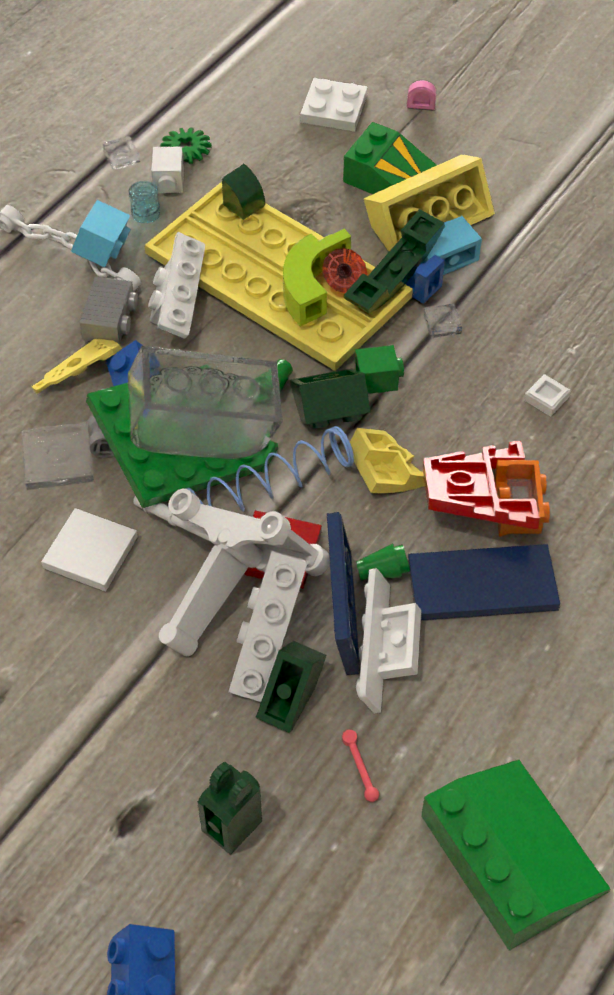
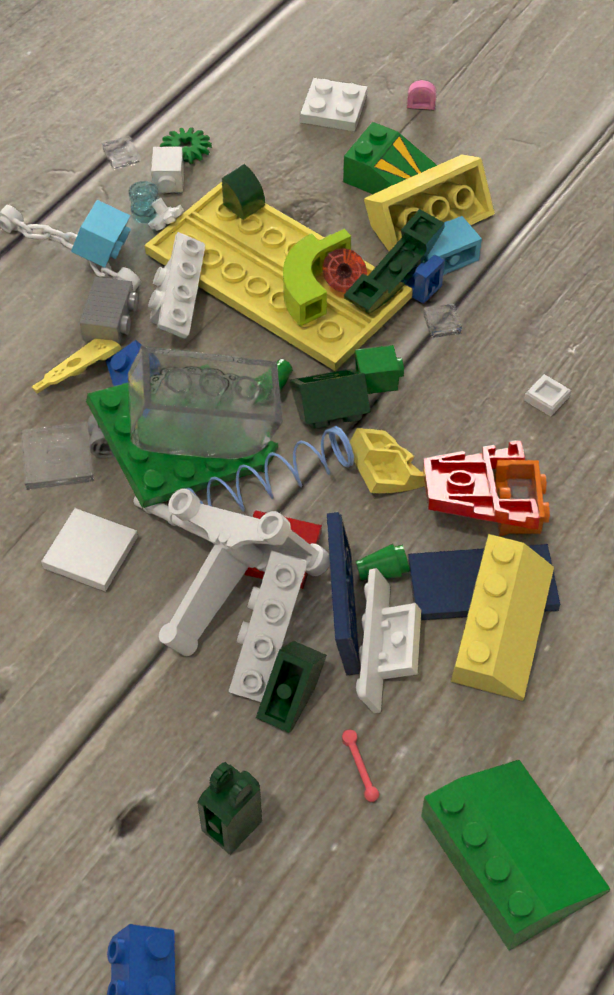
(165, 214): none -> white plant
(503, 619): none -> light yellow slope

